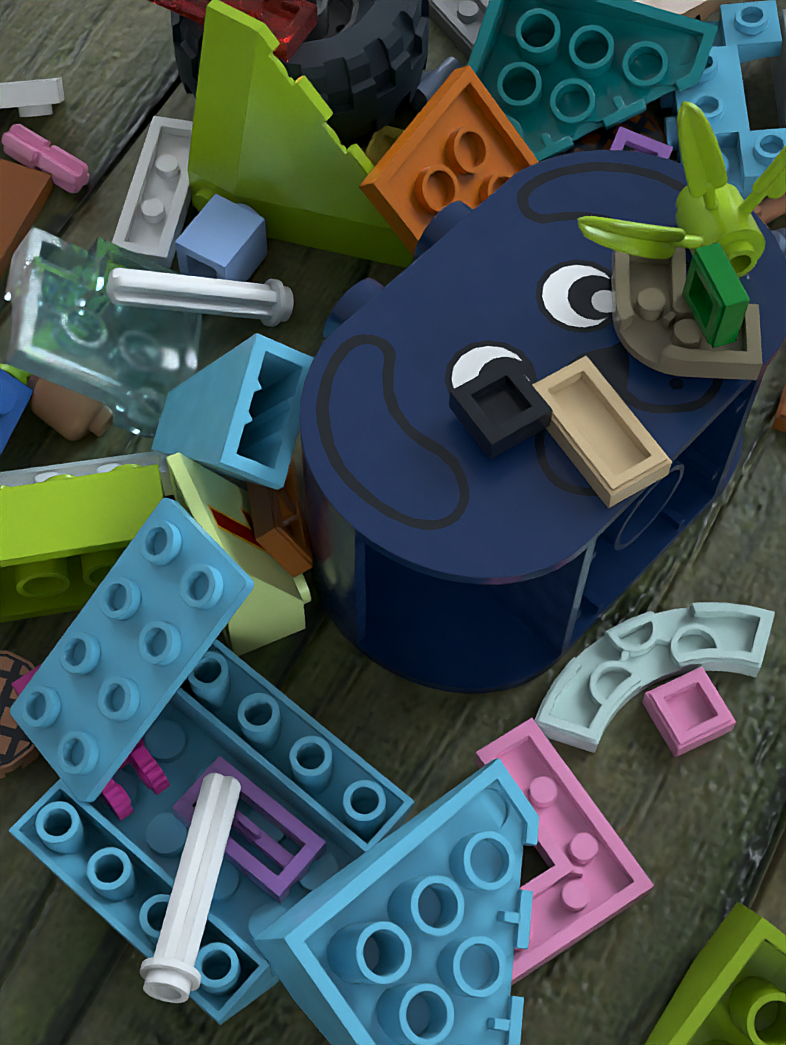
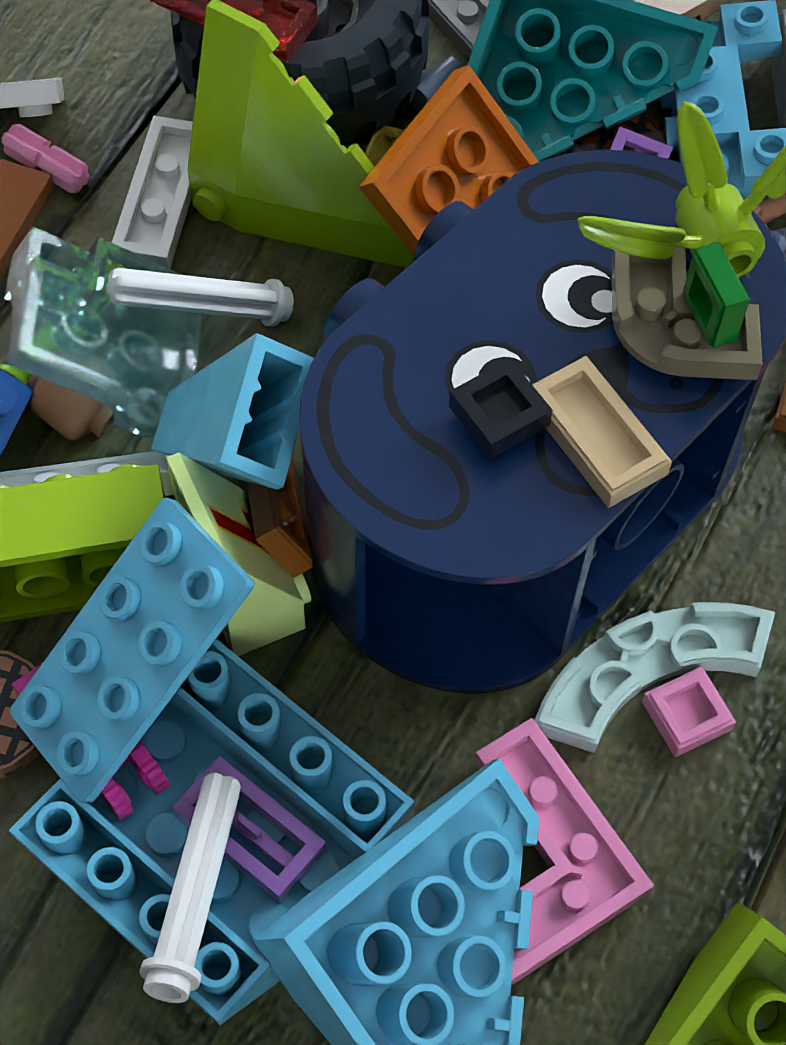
(223, 242): light blue brick -> none

